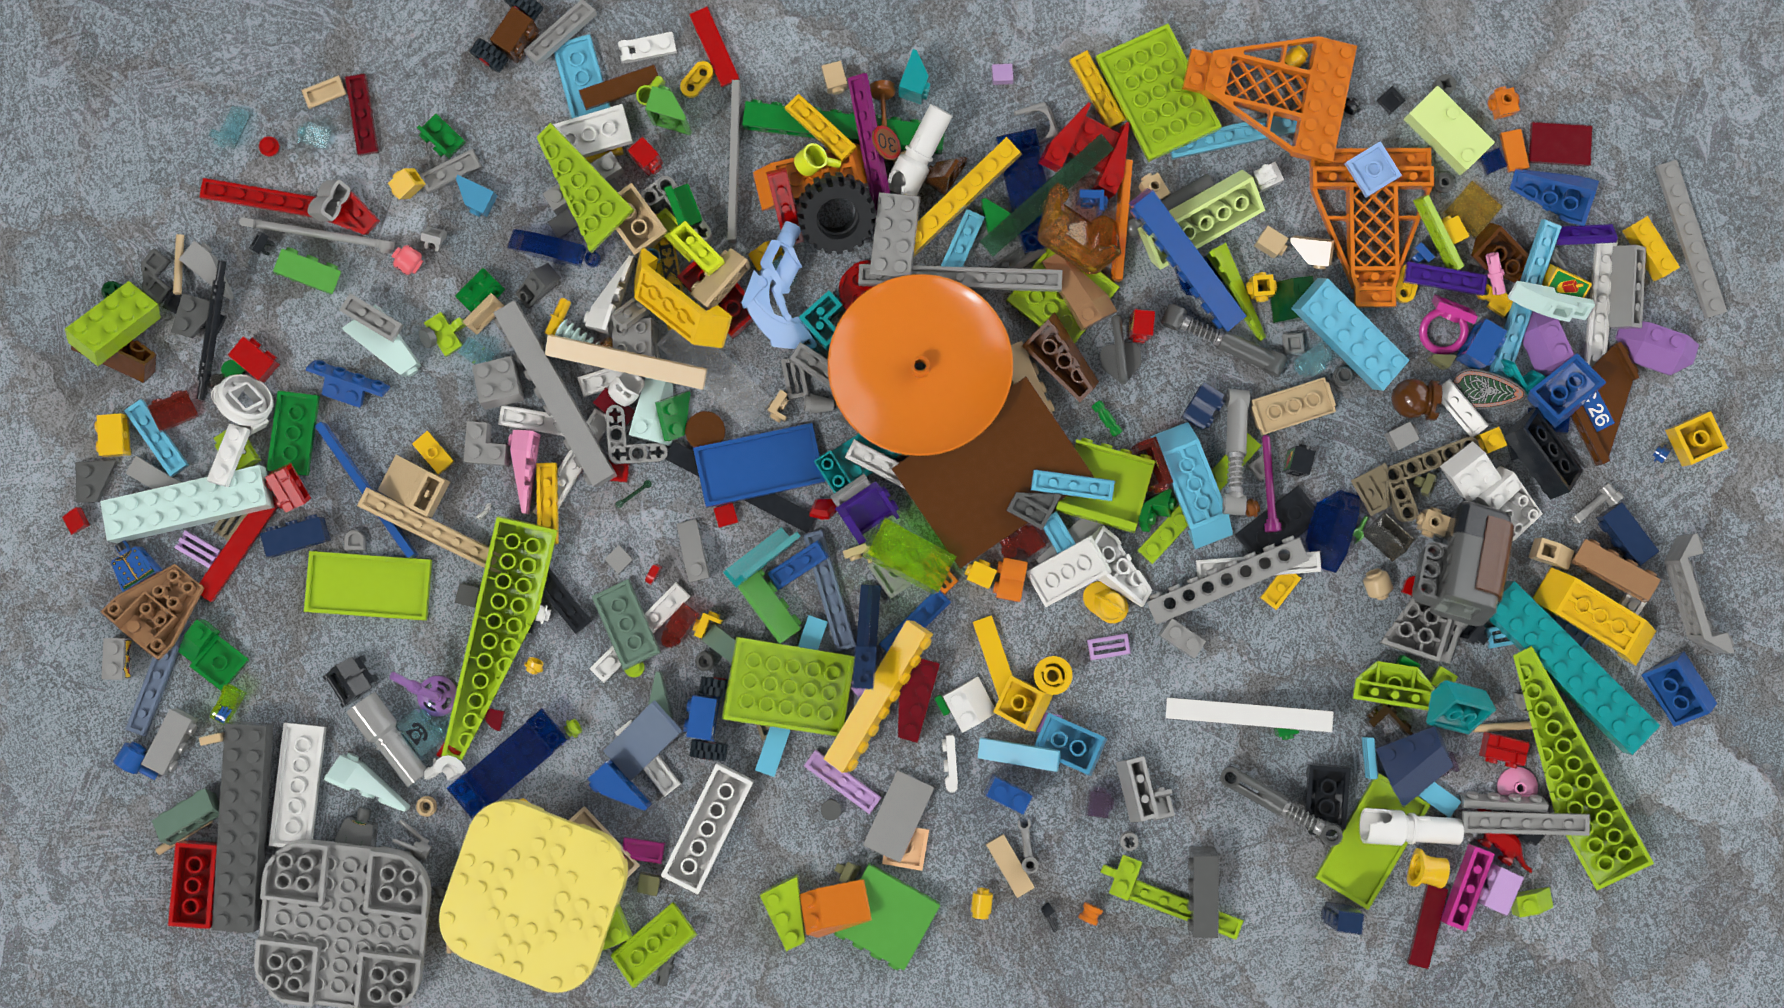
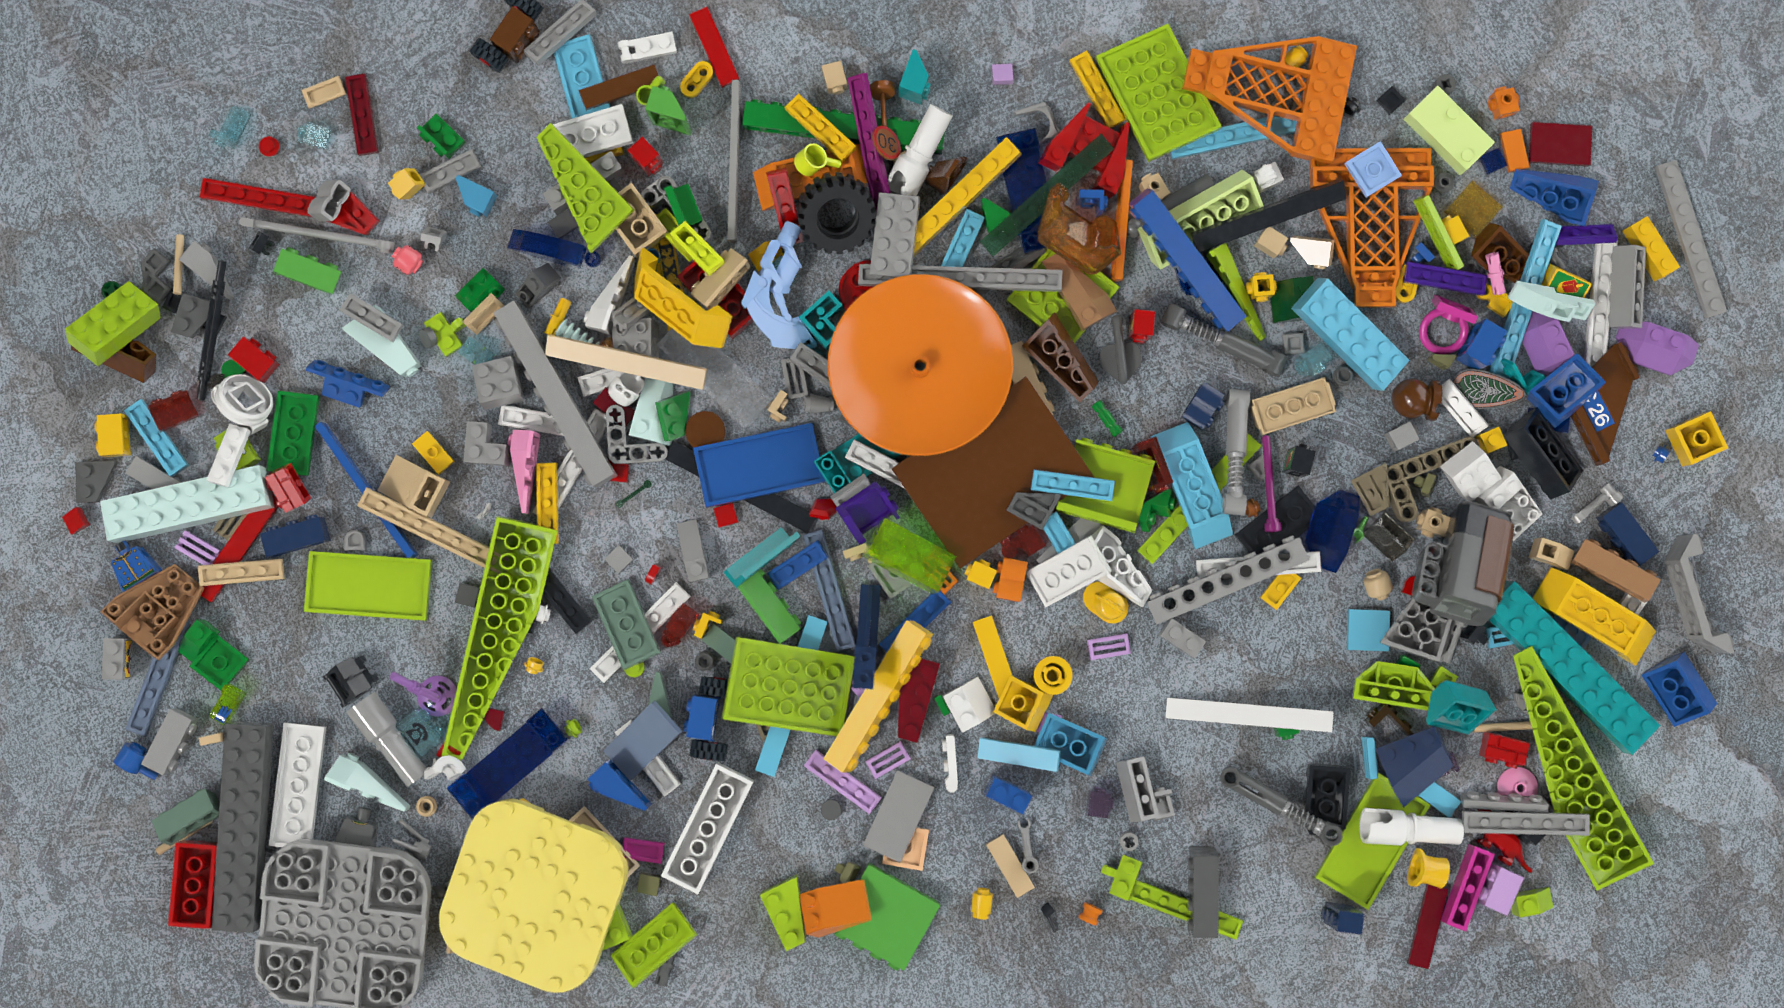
(241, 572): none -> tan tile
(872, 768): none -> lavender tile
(1269, 215): none -> black tile
(1367, 629): none -> medium azure tile

